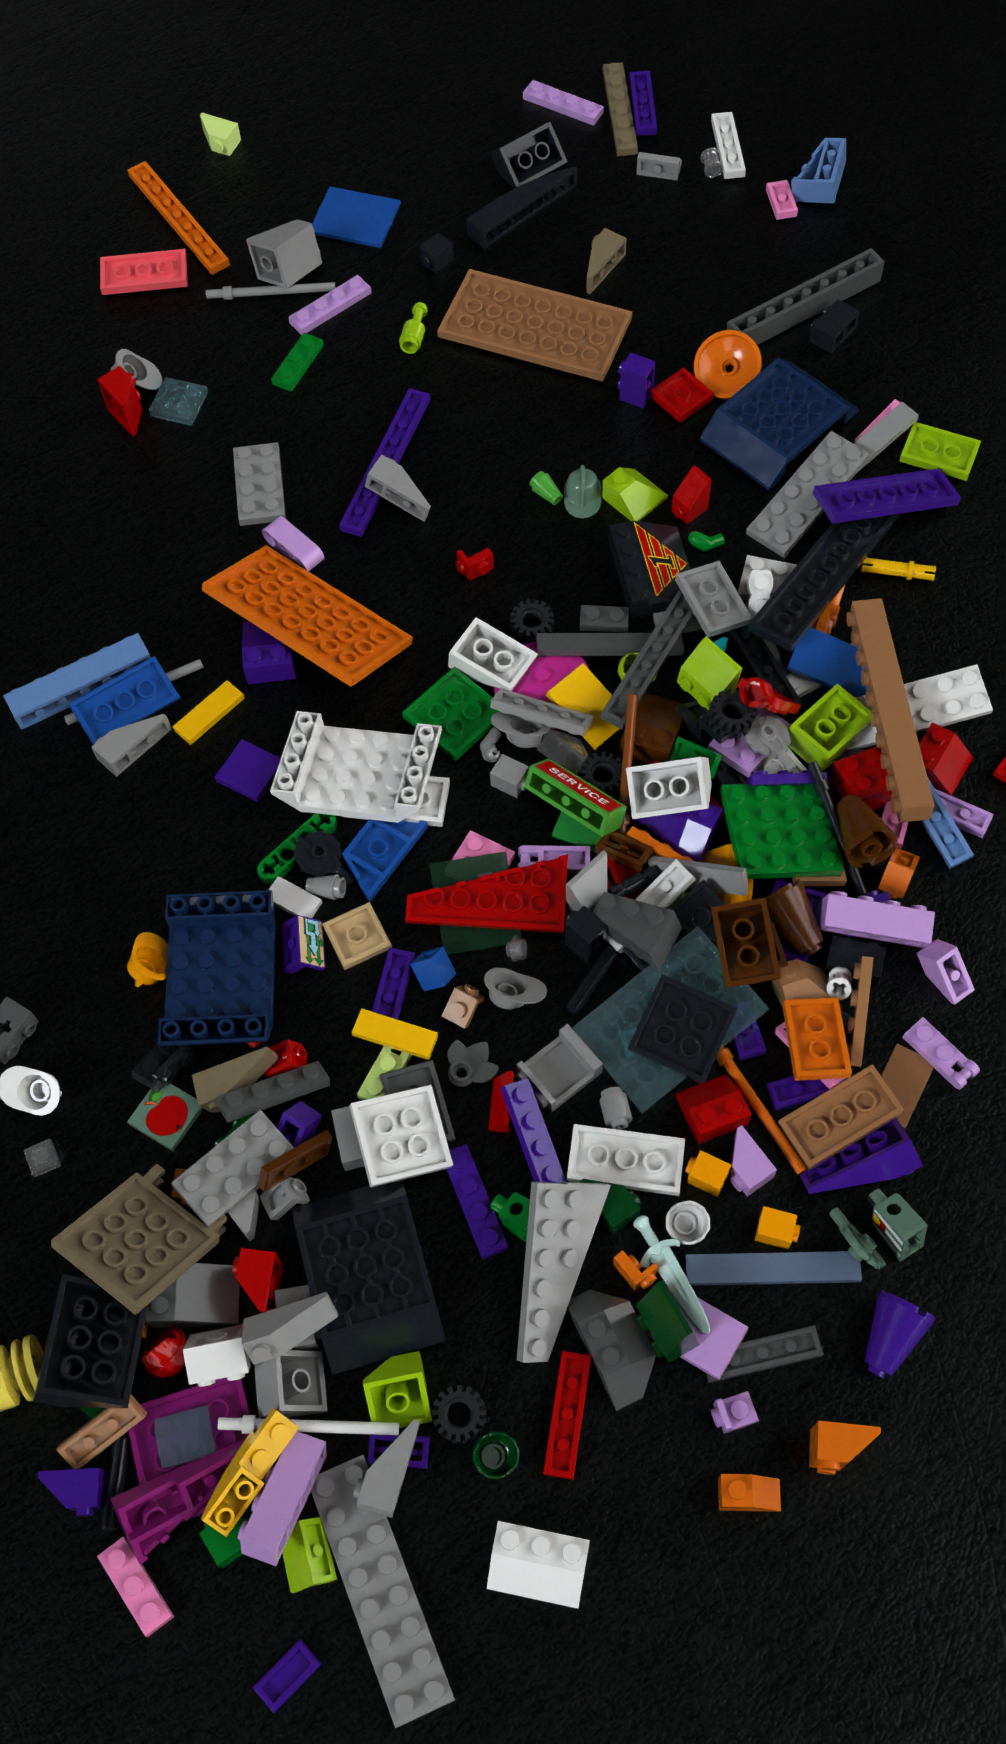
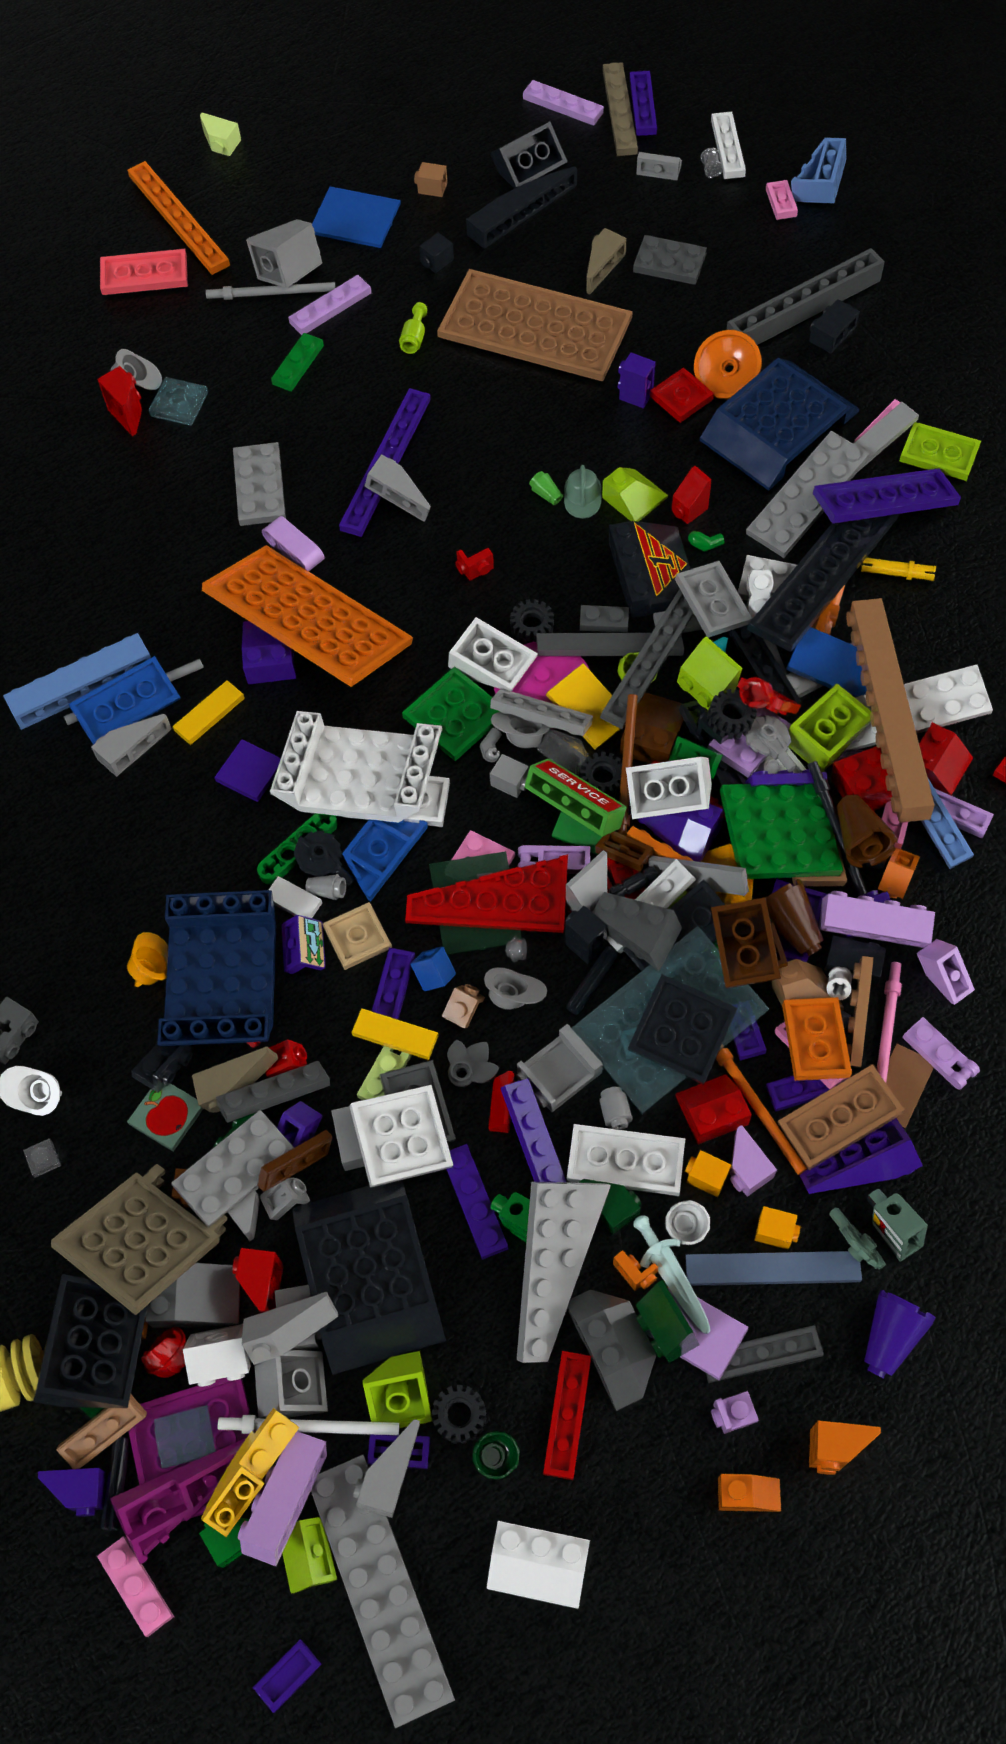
(431, 179): none -> medium nougat brick
(670, 259): none -> dark grey plate
(892, 991): none -> bright pink bar

